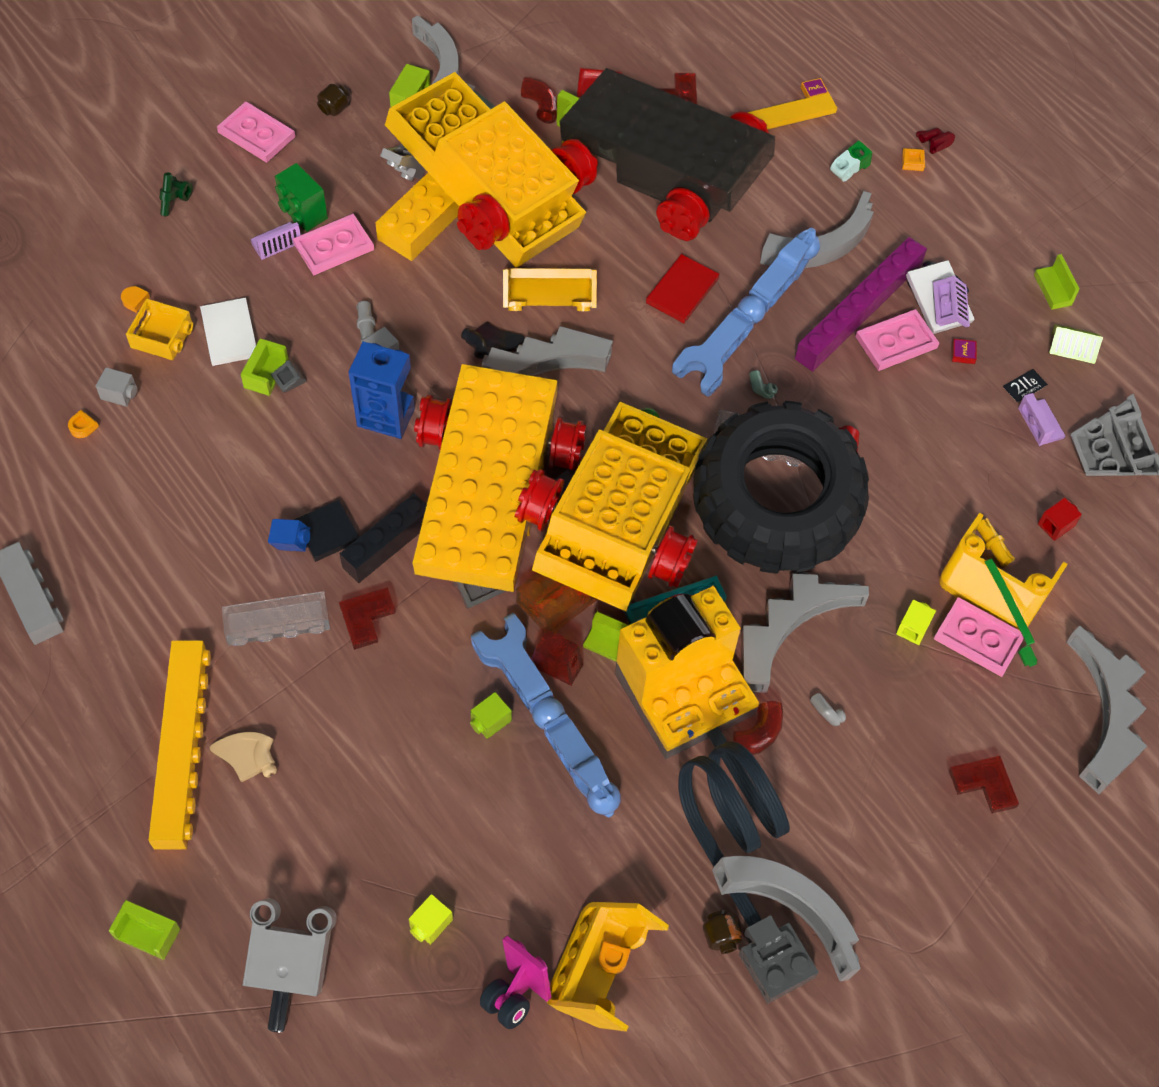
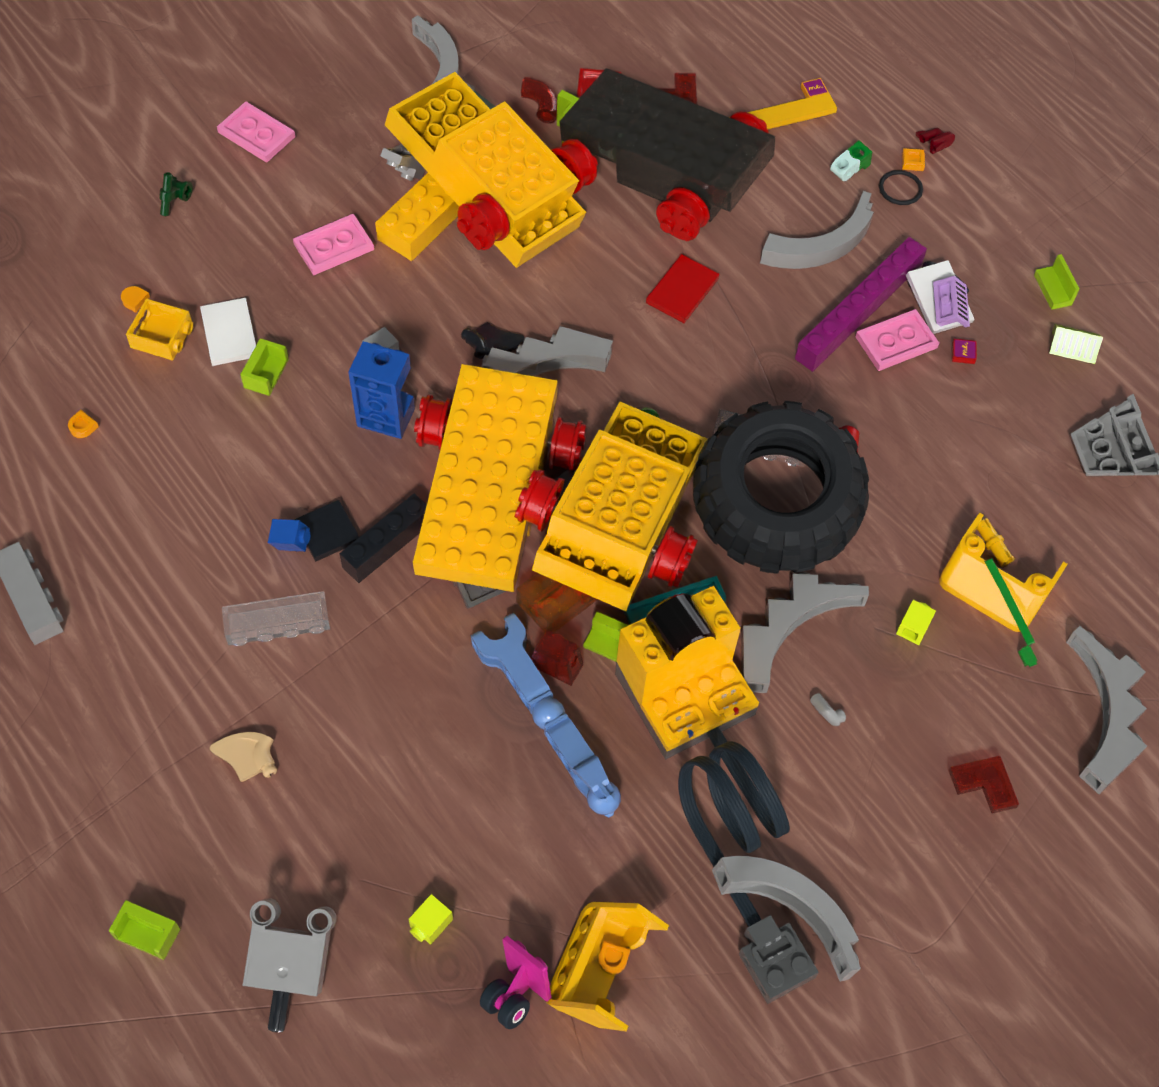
(116, 387): light grey brick -> none
(178, 746): yellow brick -> none
(275, 240): lavender panel -> none
(288, 376): dark grey slope -> none
(301, 197): green brick -> none
(332, 99): dark brown head -> none
(360, 612): clear red plate -> none
(365, 321): light grey pin -> none
(409, 82): lime panel -> none
(490, 716): lime brick -> none
(549, 287): yellow windscreen -> none
(722, 931): dark brown head -> none
(751, 309): medium blue piece -> none
(765, 730): clear red cylinder -> none
(767, 391): sand green arm -> none
(906, 173): none -> black piece
(979, 636): bright pink plate -> none
(1024, 385): black sticker -> none
(1040, 420): lavender panel -> none
(1059, 519): red brick -> none

